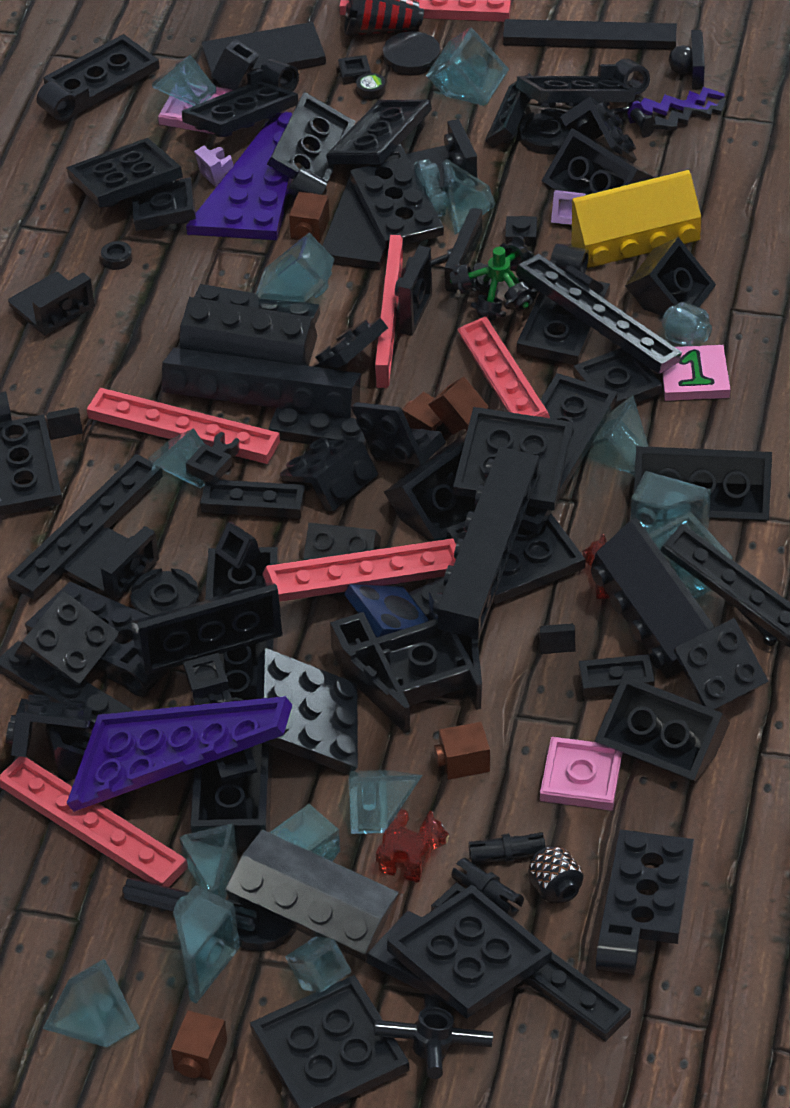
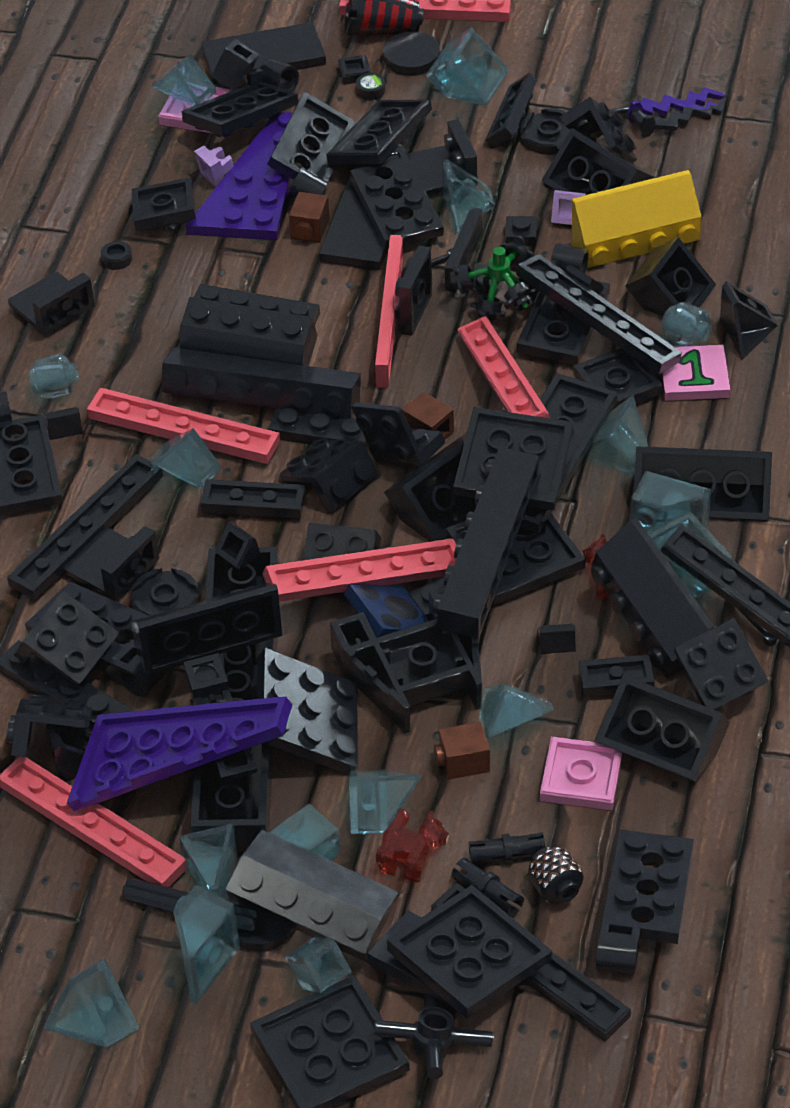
(53, 376): none -> clear light blue head
(112, 68): black hinge -> none
(124, 172): black plate -> none
(199, 1045): copper brick -> none
(212, 462): black plate -> none
(297, 273): clear light blue slope -> none
(349, 344): black plate -> none
(429, 176): clear light blue plate -> none
(456, 405): copper brick -> none
(508, 707): none -> clear light blue slope
(589, 34): black tile -> none
(607, 87): black hinge -> none
(690, 59): black tile -> none
(744, 319): none -> black slope

